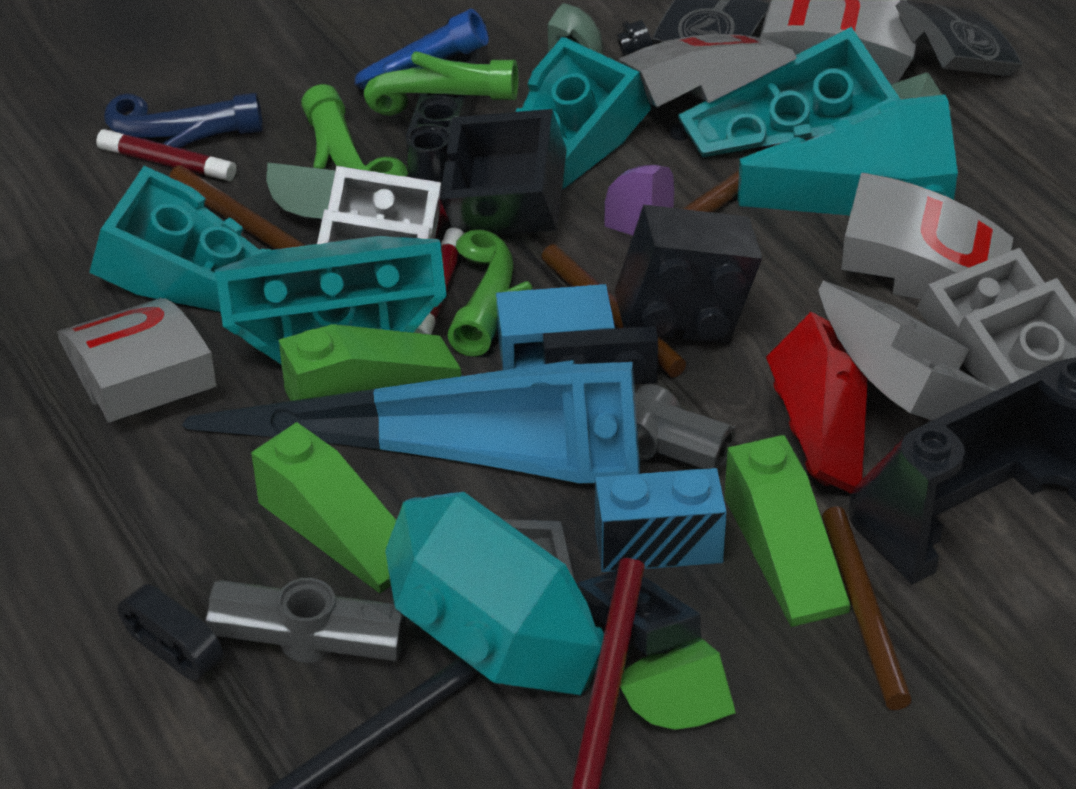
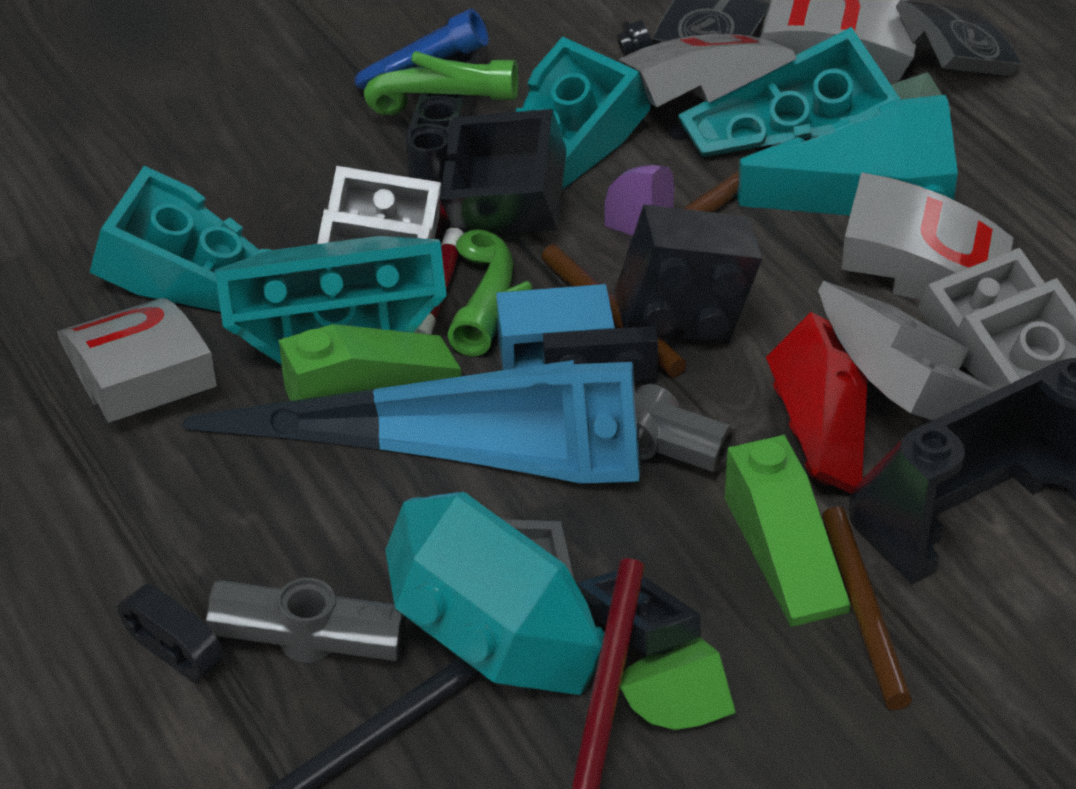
(166, 155): dark red bar -> none
(186, 124): dark blue plant -> none
(229, 207): reddish brown bar -> none
(300, 189): sand green brick -> none
(325, 502): bright green slope -> none
(326, 115): bright green plant -> none
(574, 25): sand green brick -> none
(660, 518): dark azure brick -> none

